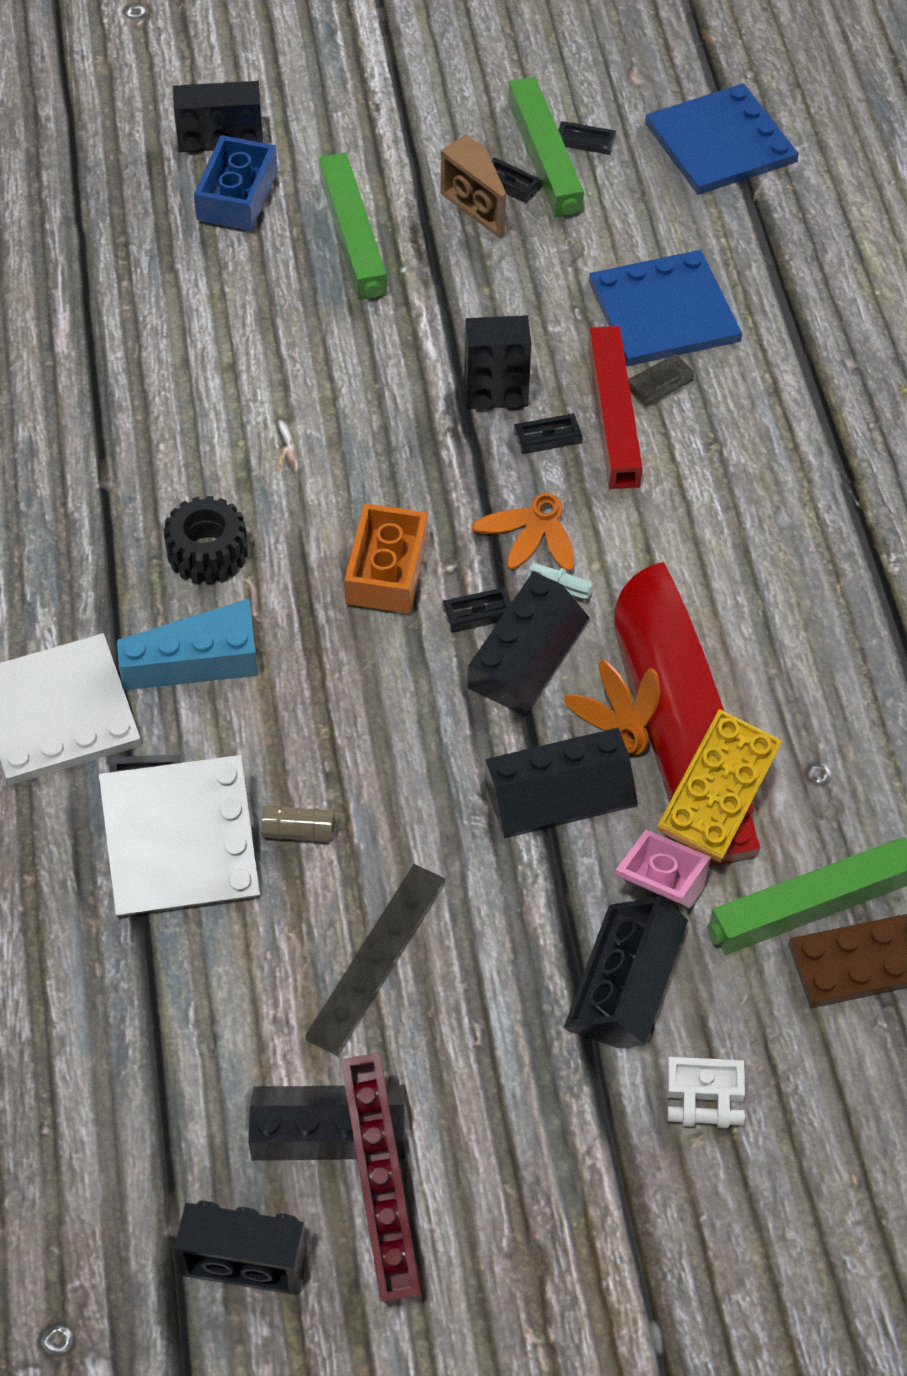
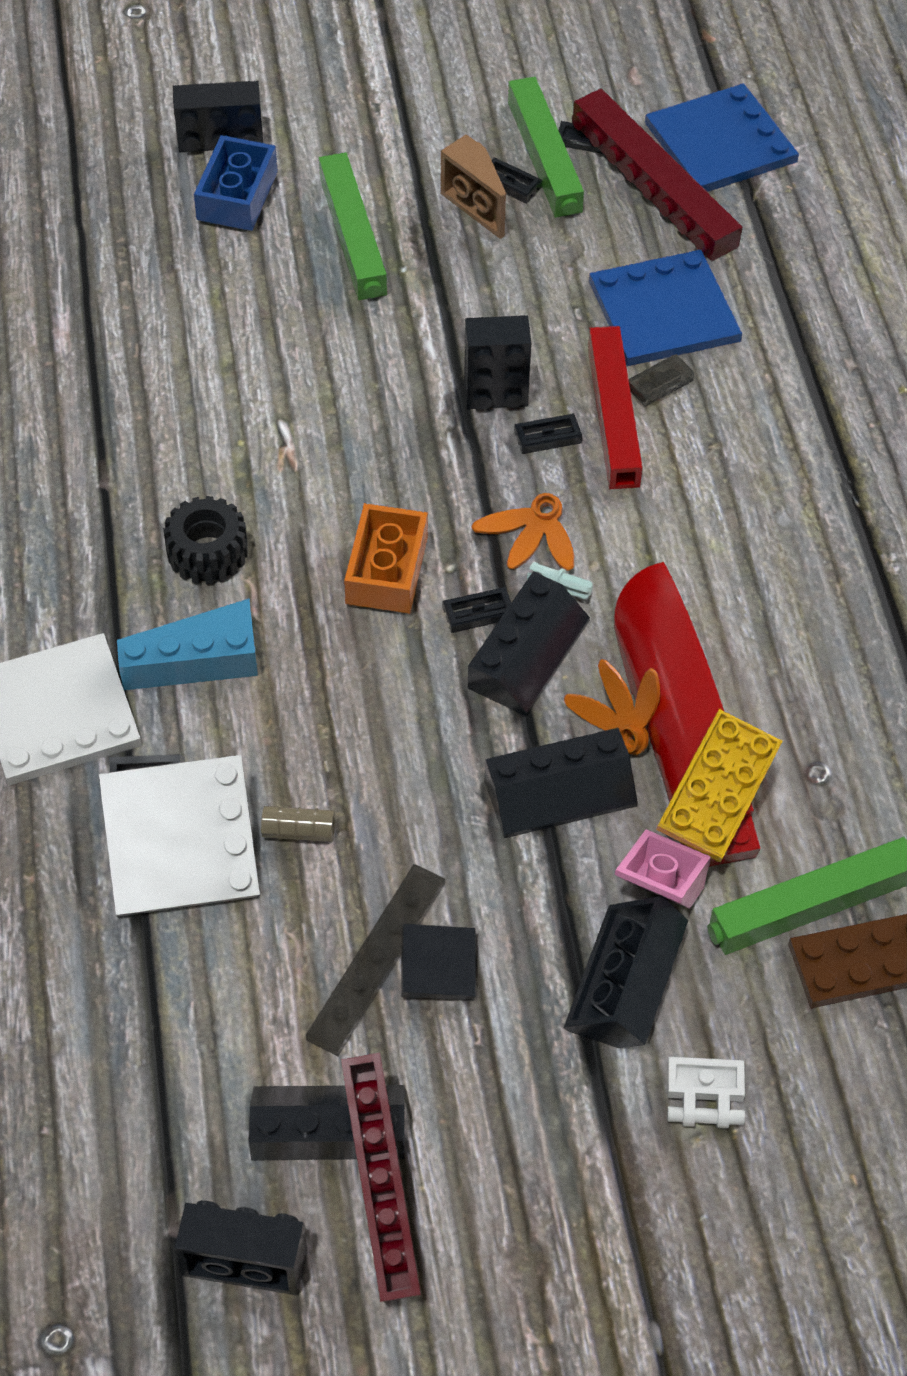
(438, 962): none -> black tile
(656, 175): none -> dark red brick

